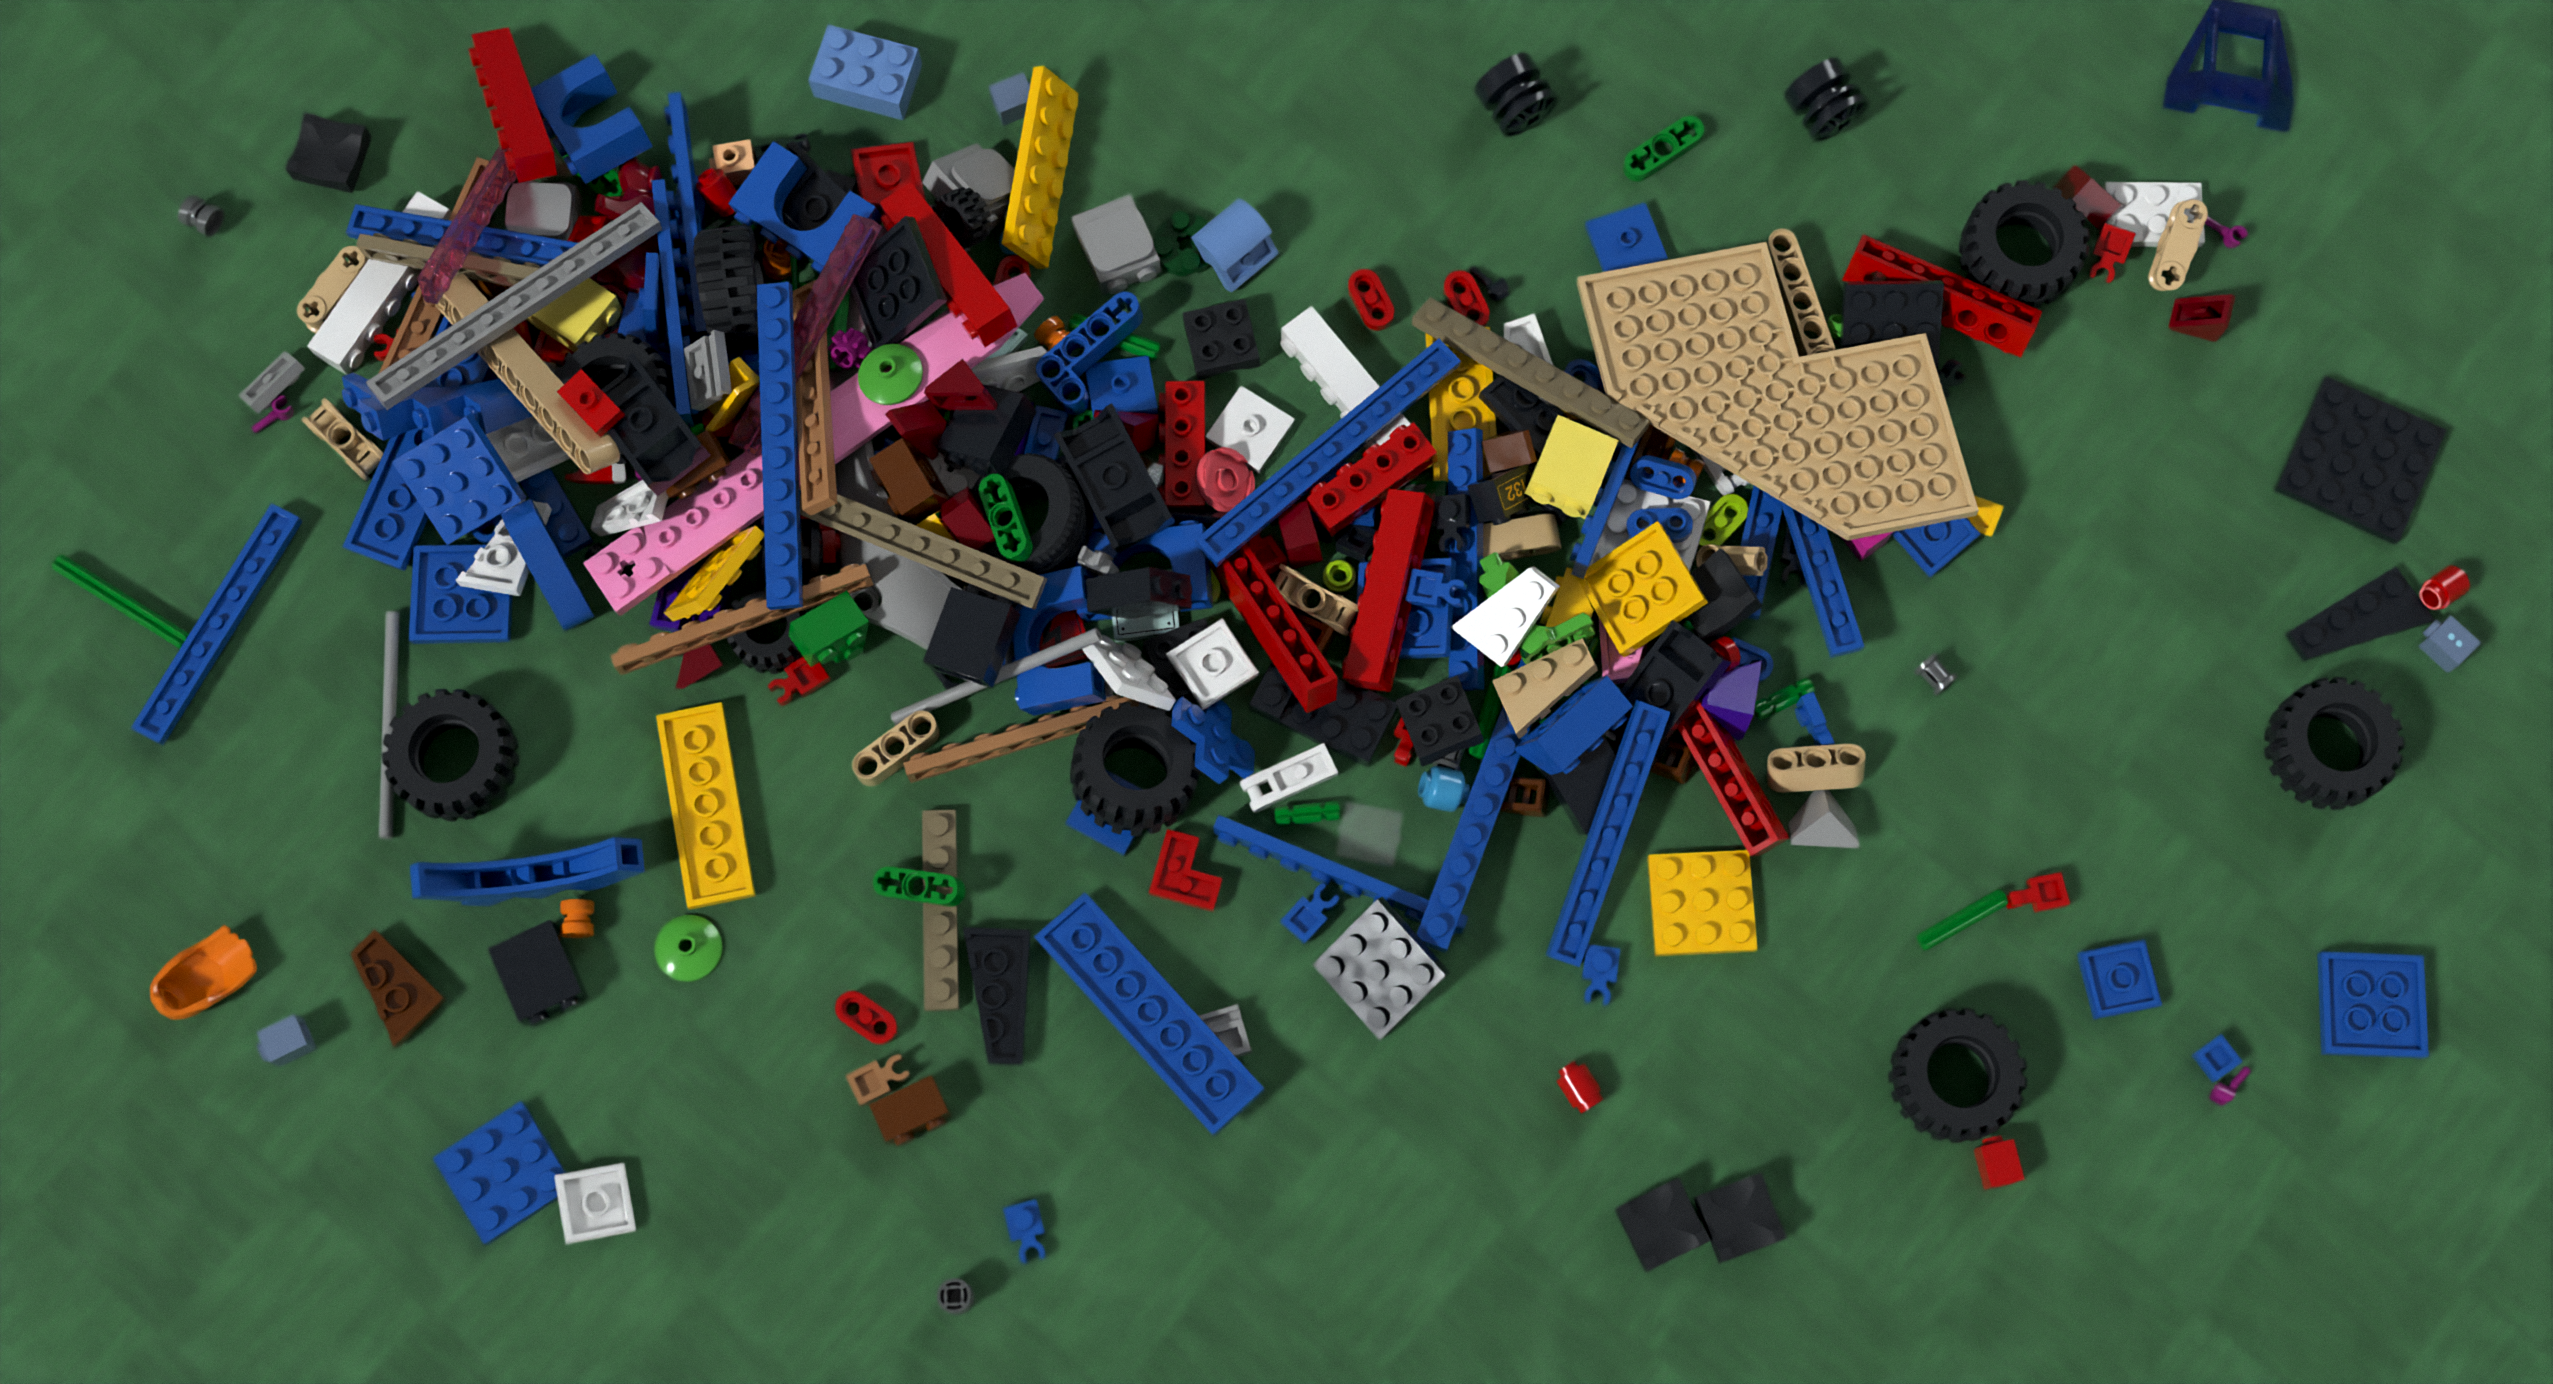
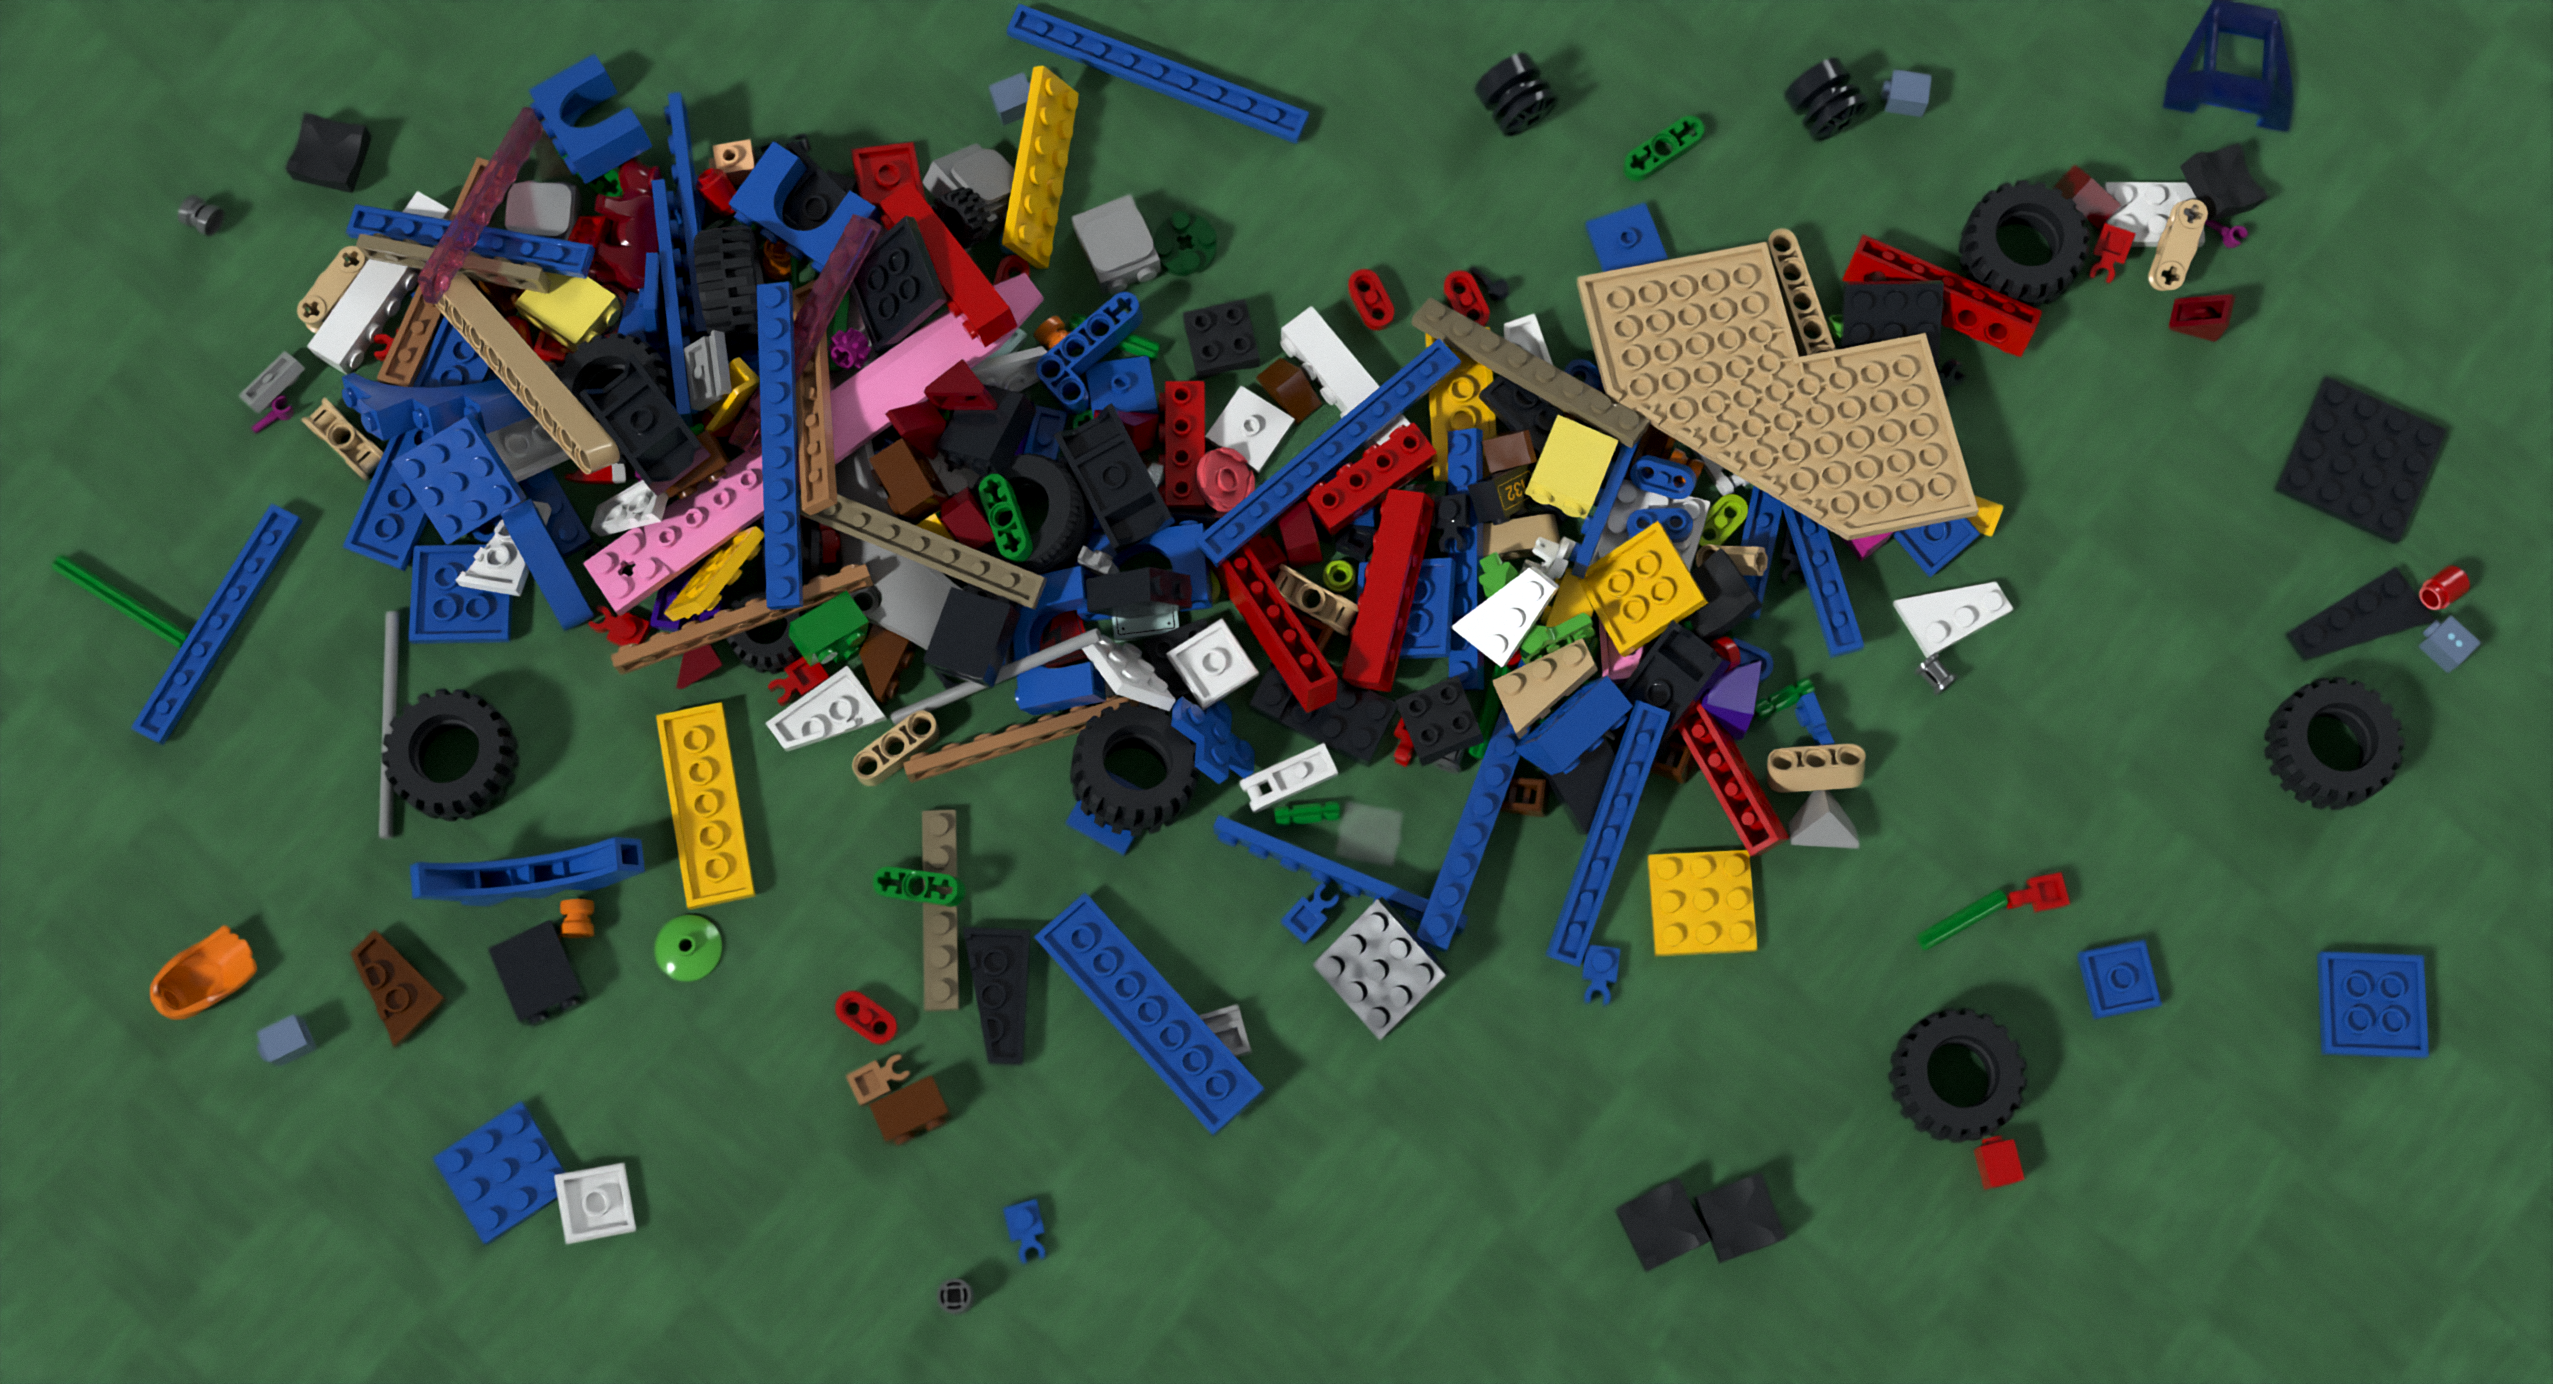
(513, 105): red brick -> none
(513, 306): light grey plate -> none
(590, 403): red plate -> none
(621, 629): none -> red plate
(826, 712): none -> white wing
(865, 72): medium blue brick -> none
(884, 658): none -> reddish brown slope
(896, 384): bright green dish -> none
(1158, 73): none -> blue plate
(1176, 880): red plate -> none
(1236, 244): medium blue brick -> none
(1289, 389): none -> reddish brown slope
(1430, 588): blue plate -> none
(1443, 788): dark azure head -> none
(1553, 555): none -> white plate
(1579, 1086): red brick -> none
(1906, 93): none -> sand blue brick
(1951, 615): none -> white wing
(2216, 1058): blue plate -> none
(2223, 182): none -> black brick
(2223, 1094): magenta hand -> none

